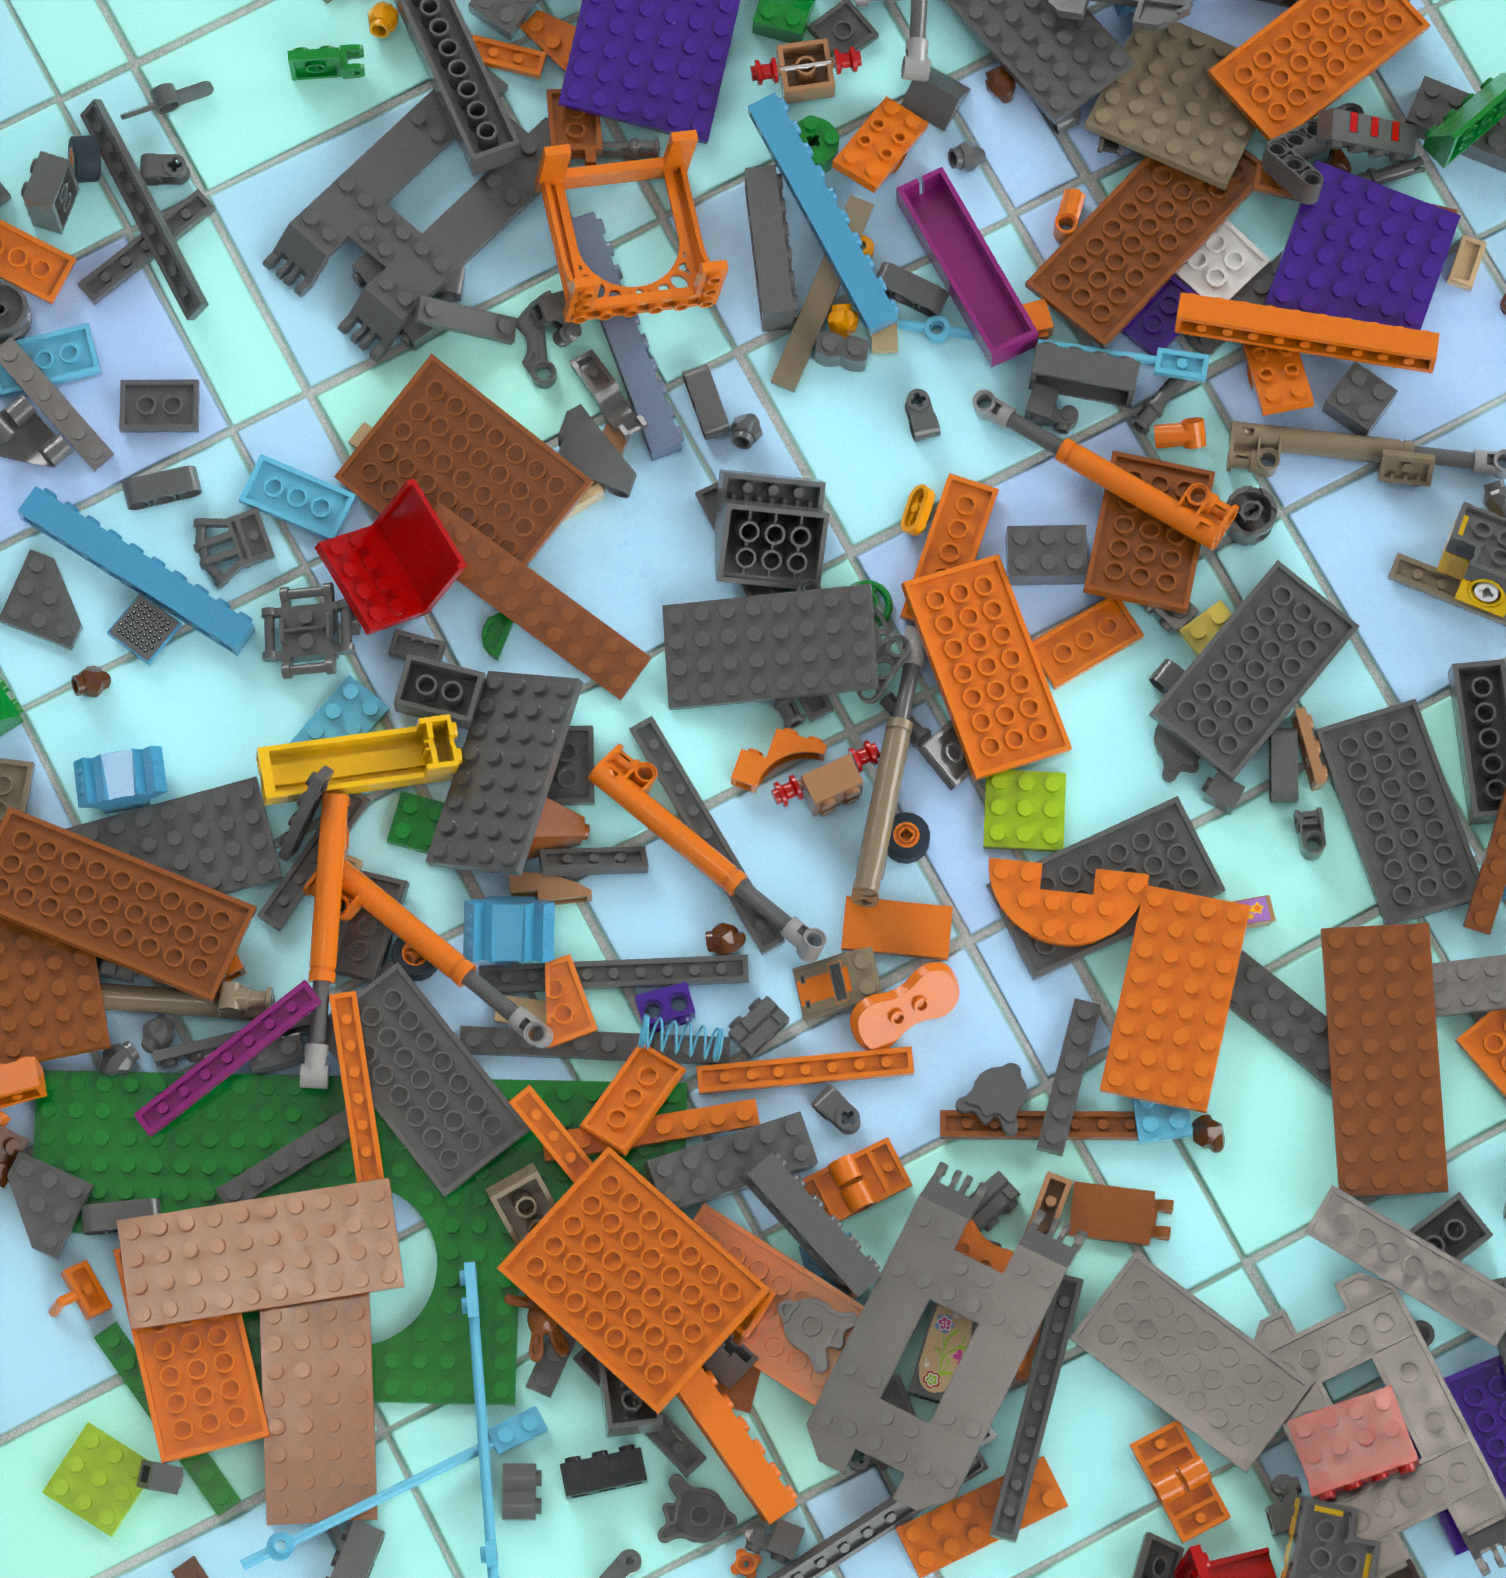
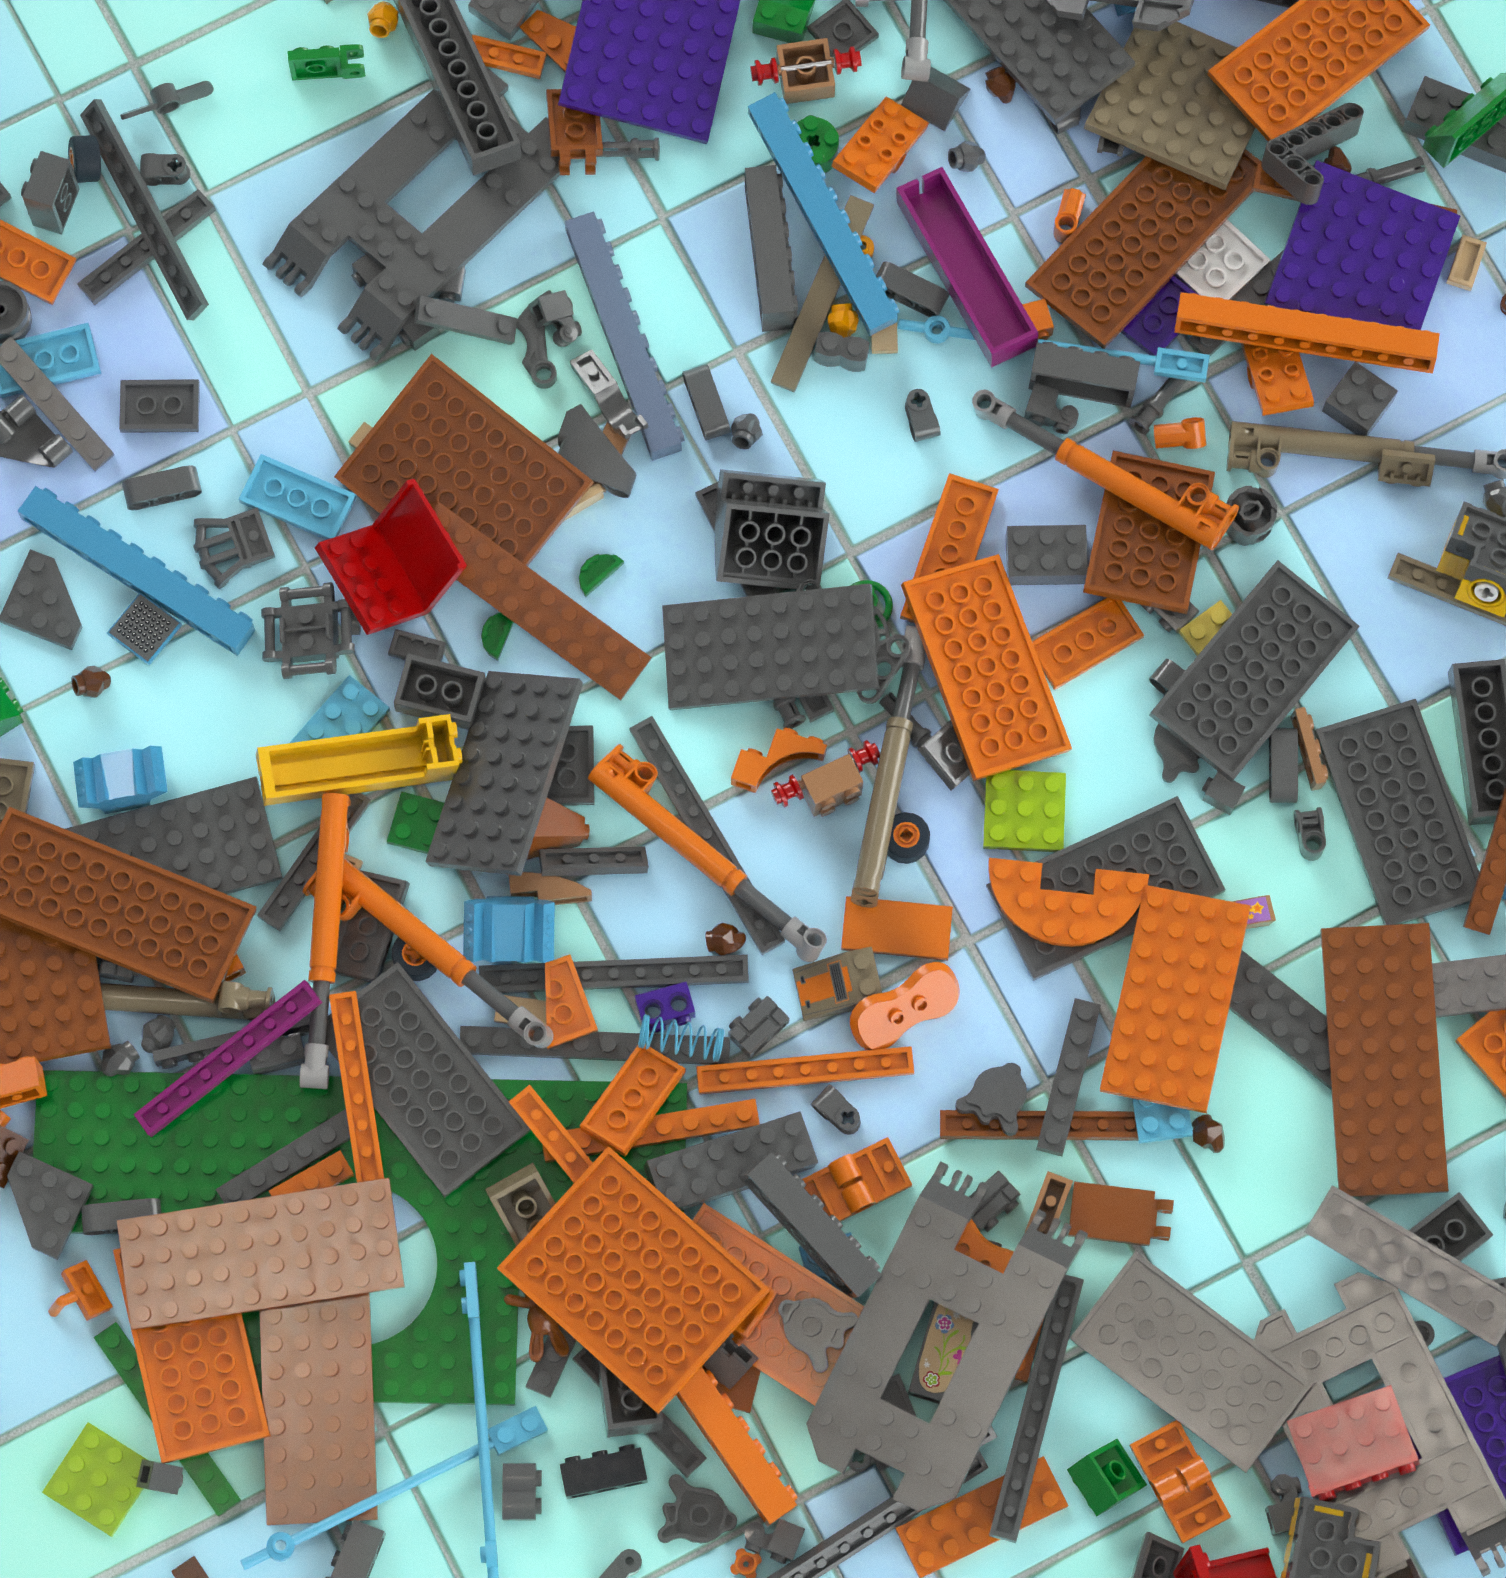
(303, 817): dark grey plate -> none
(324, 1174): none -> orange plate
(583, 285): orange arch -> none
(597, 570): none -> green tile
(917, 510): light orange plate -> none
(1106, 1477): none -> green slope
(1366, 134): dark grey brick -> none

